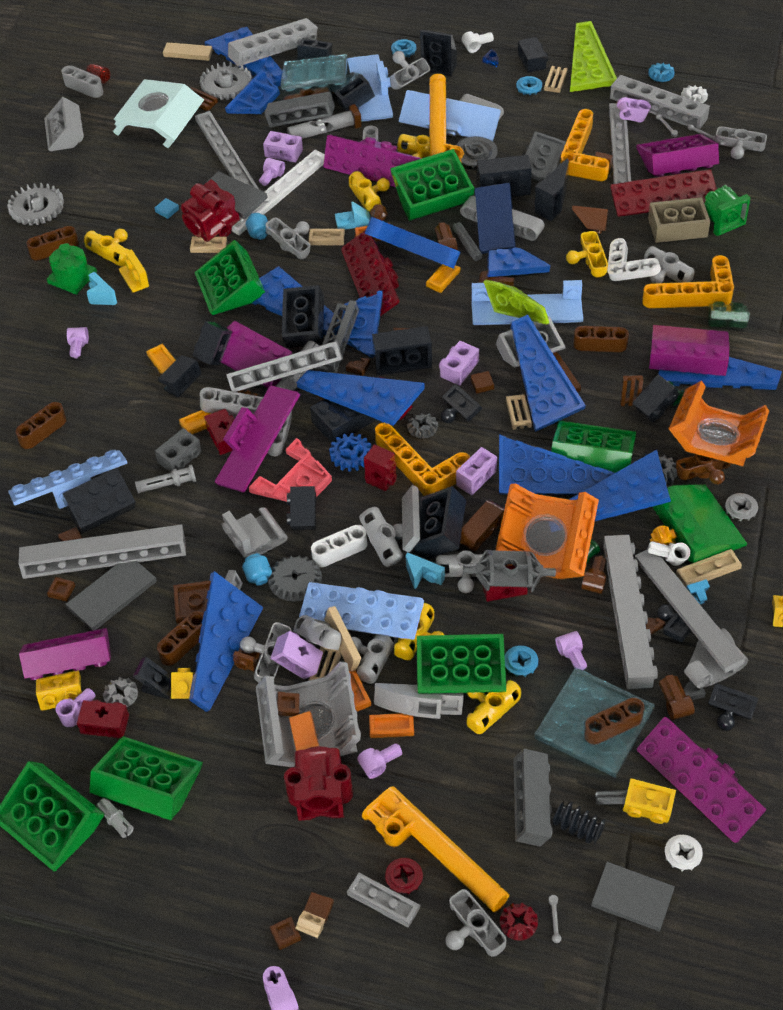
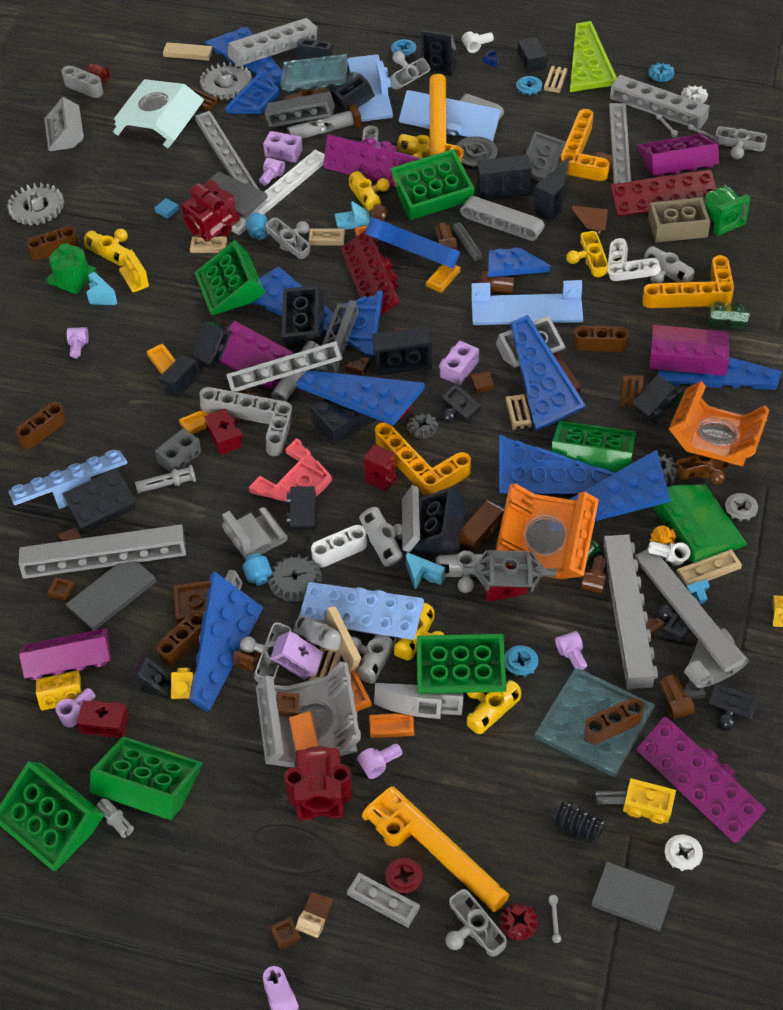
(130, 692): light grey gear -> none
(253, 435): magenta bracket -> none
(349, 451): blue gear -> none
(476, 471): lavender brick -> none
(495, 217): dark blue tile -> none
(514, 303): lime wedge -> none
(532, 797): dark grey brick -> none
(633, 109): lavender piece -> none

